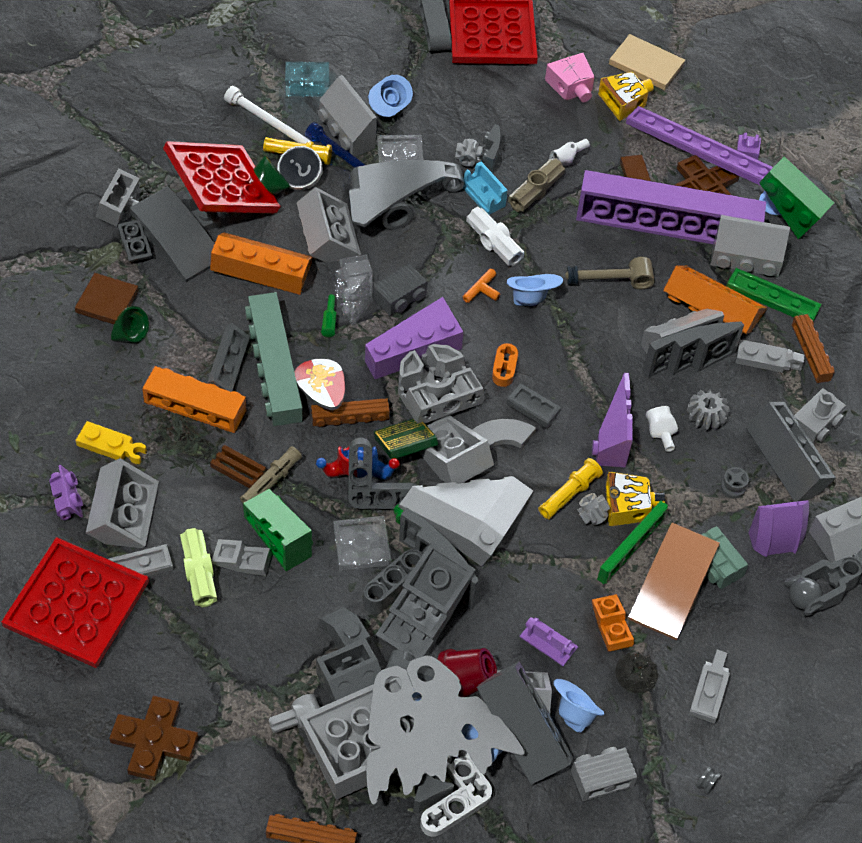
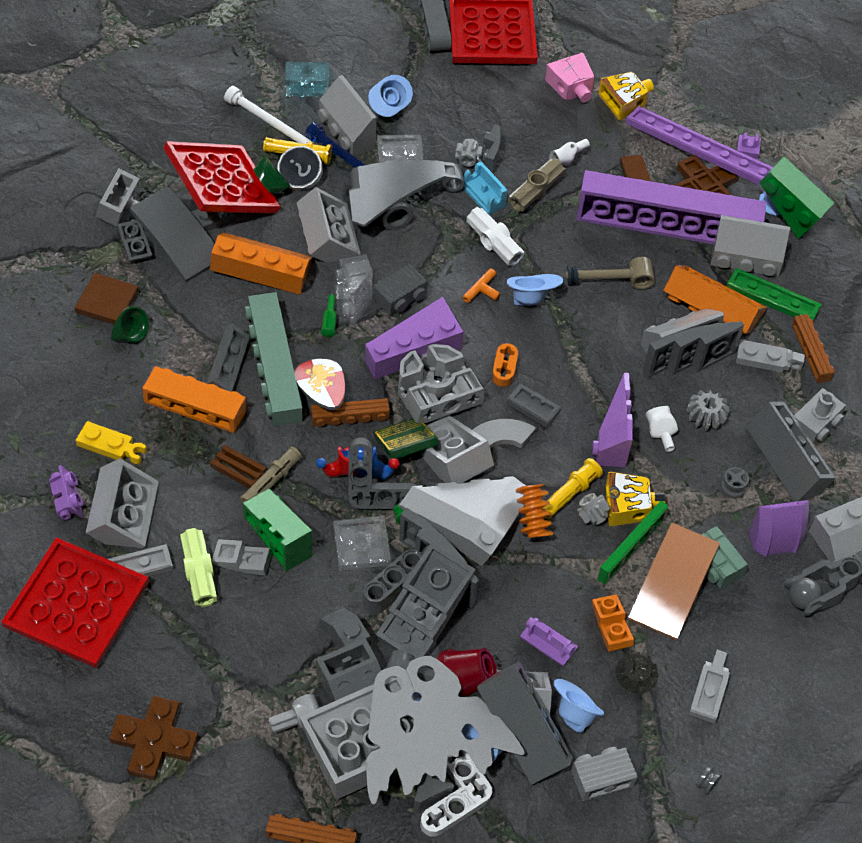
(534, 511): none -> orange piece
(647, 61): tan tile -> none

